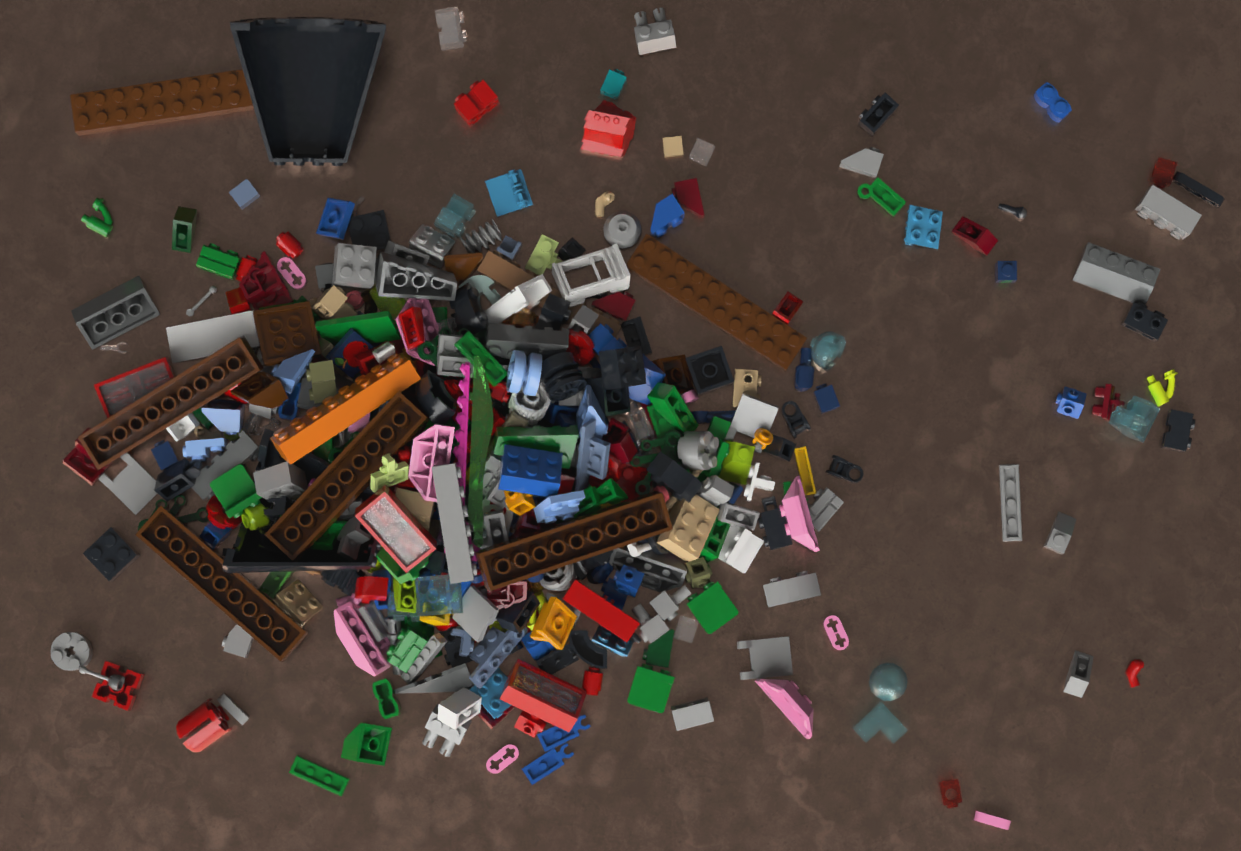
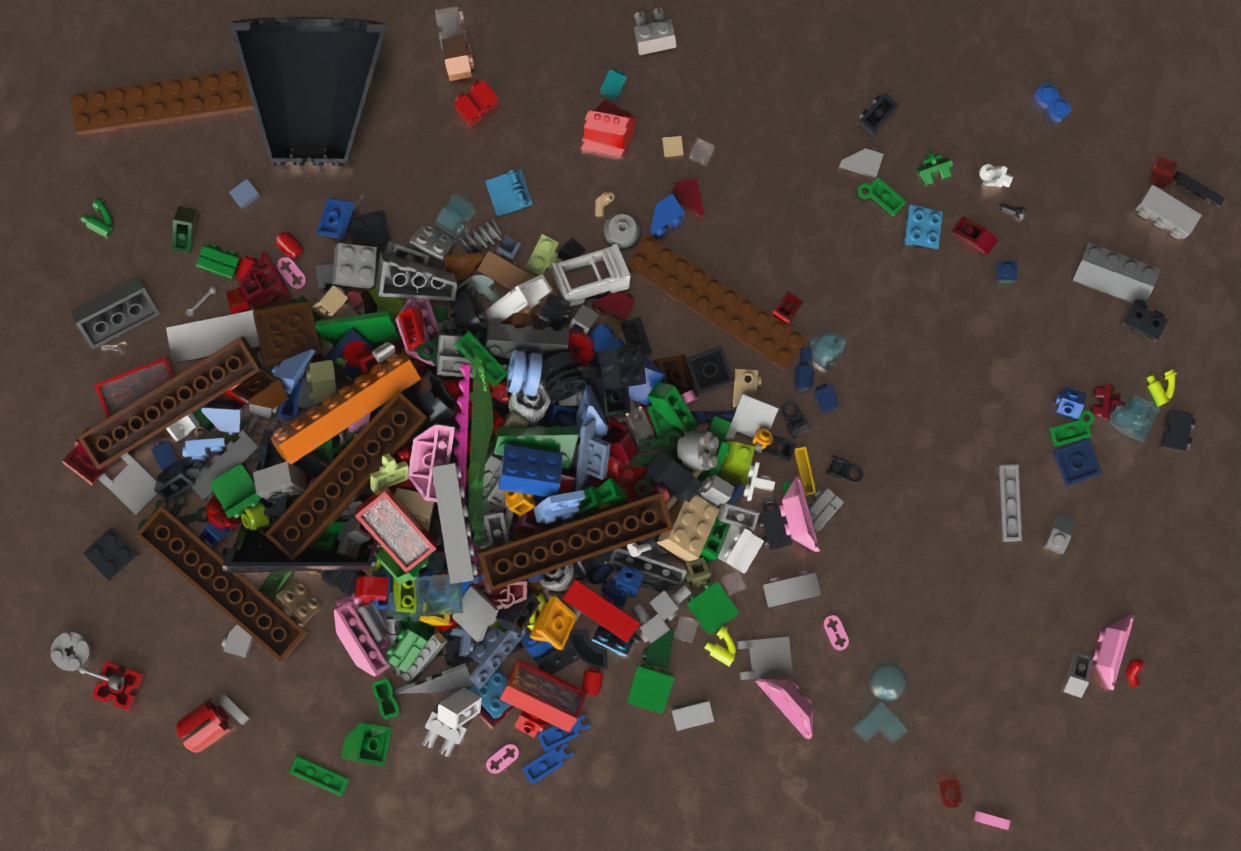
(457, 57): none -> nougat brick
(721, 653): none -> neon yellow plant
(733, 583): none -> clear panel
(942, 165): none -> green hips
(995, 176): none -> white hips
(1072, 431): none -> green hinge
(1077, 462): none -> dark blue tile
(1111, 649): none -> bright pink wedge

